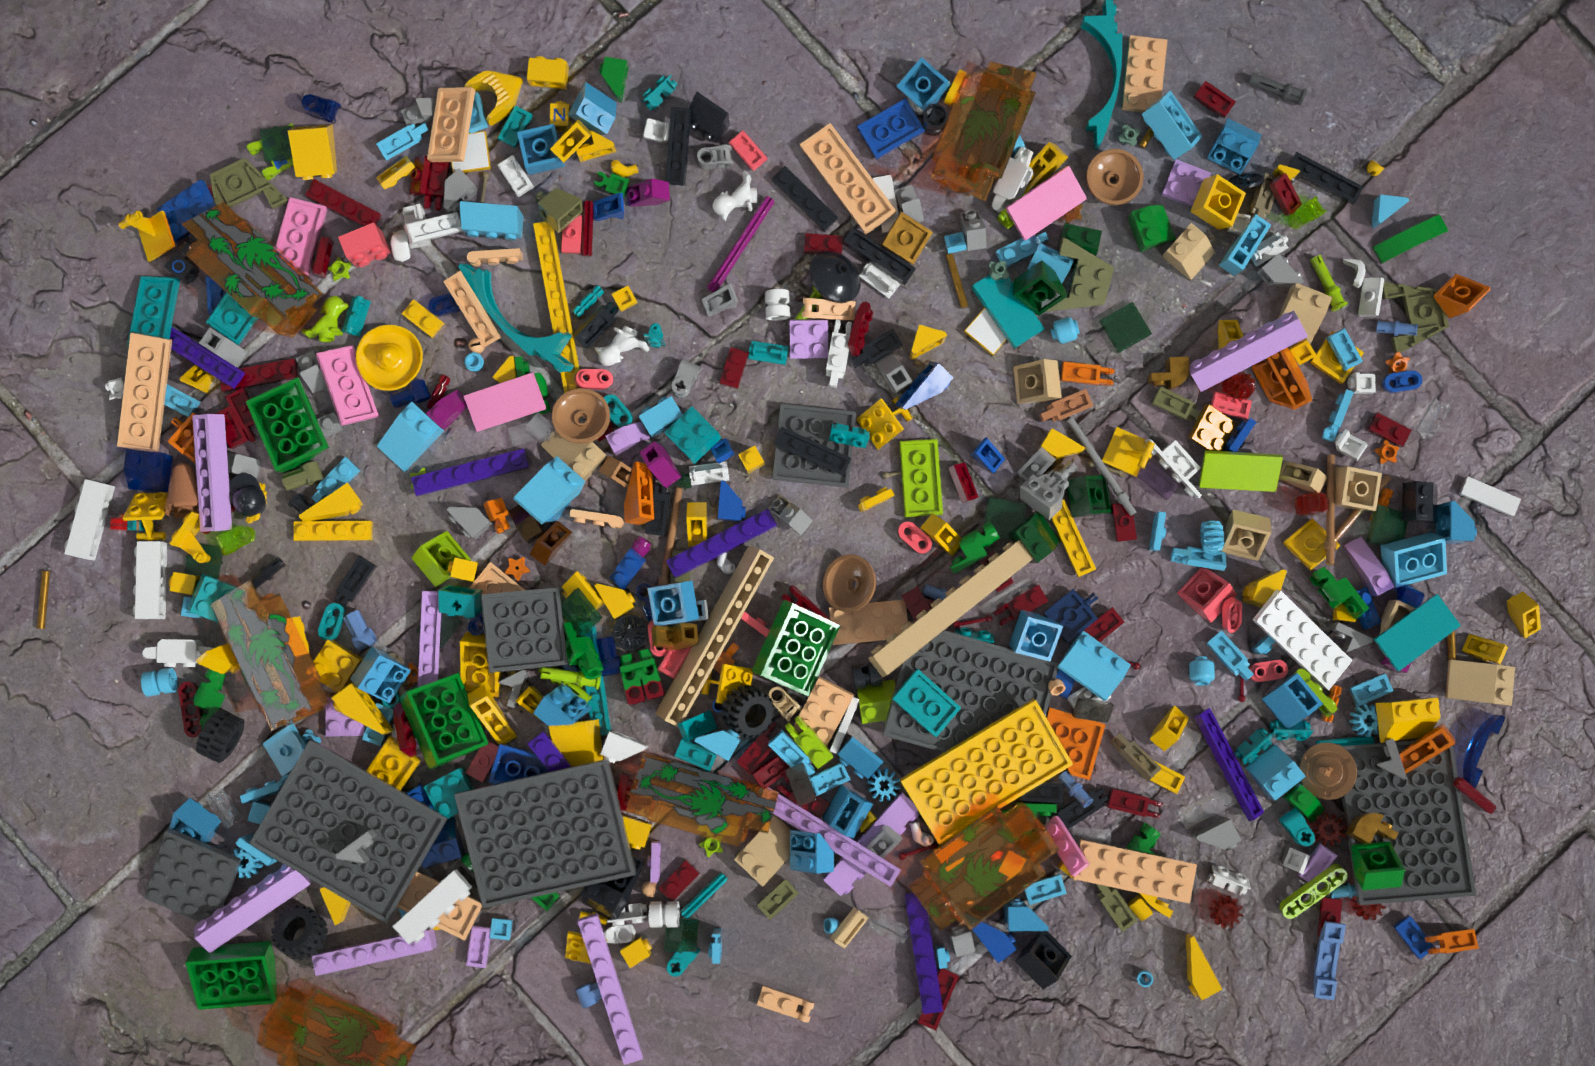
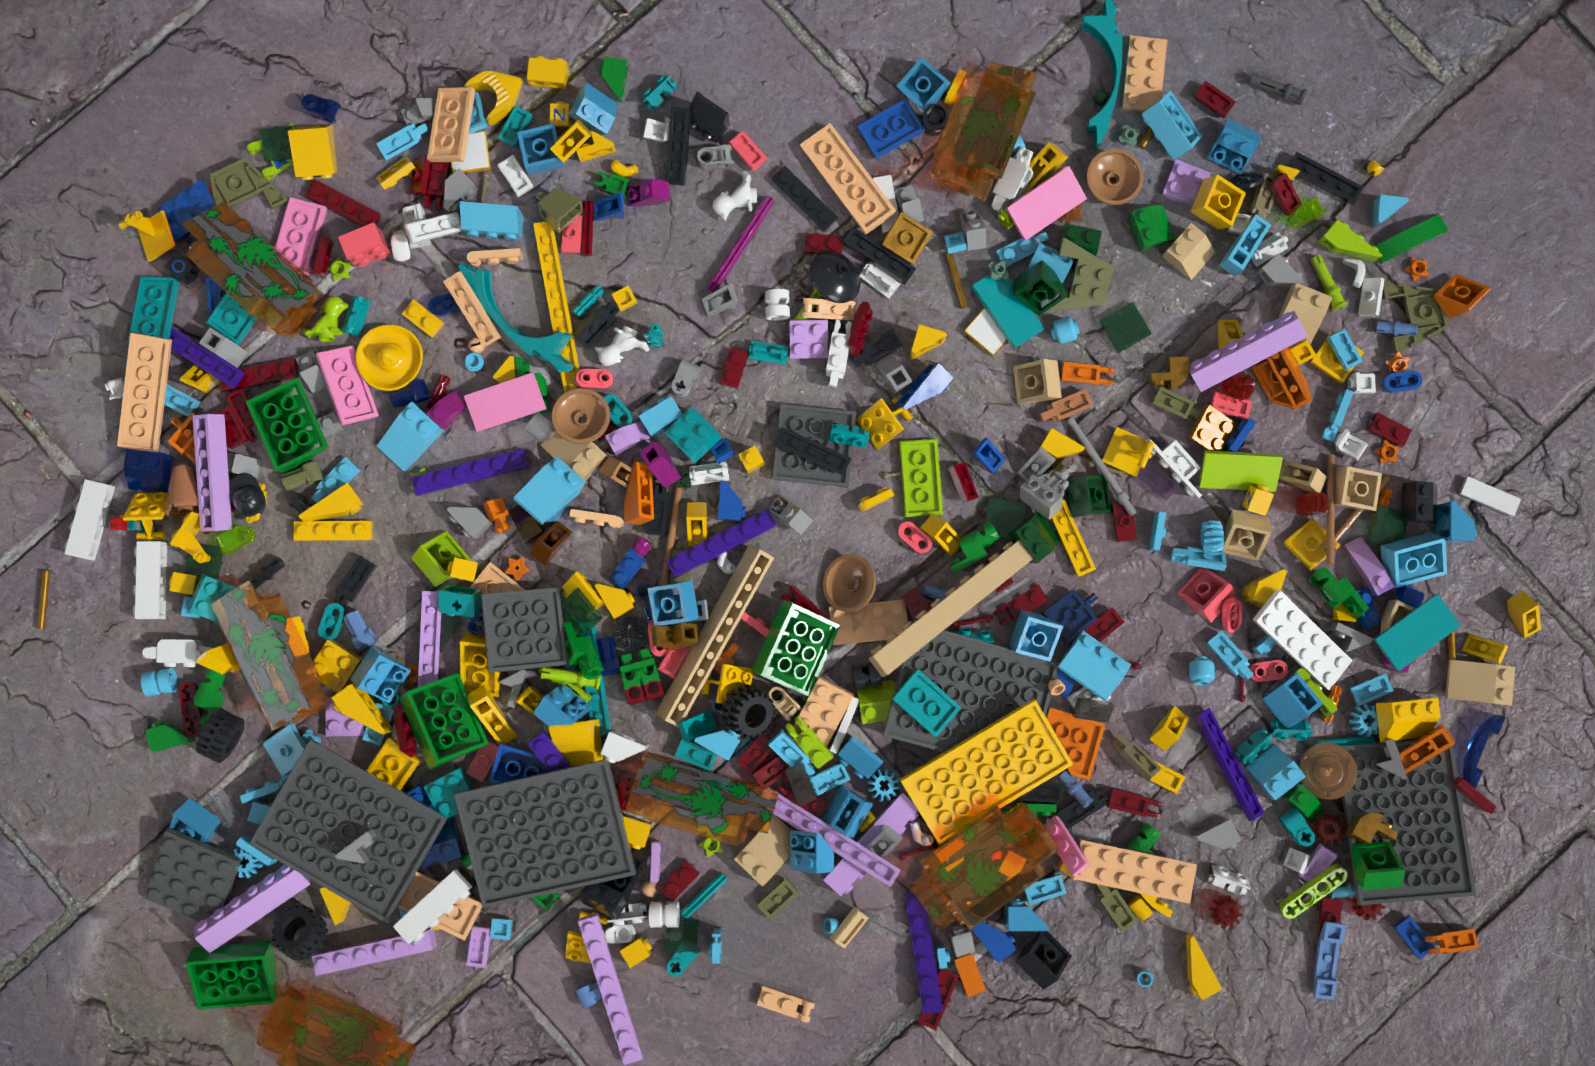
(166, 736): none -> green slope
(969, 974): none -> orange tile
(1100, 98): none -> clear green plate
(1258, 499): none -> yellow brick
(1343, 241): none -> lime slope
(1422, 265): none -> orange plate

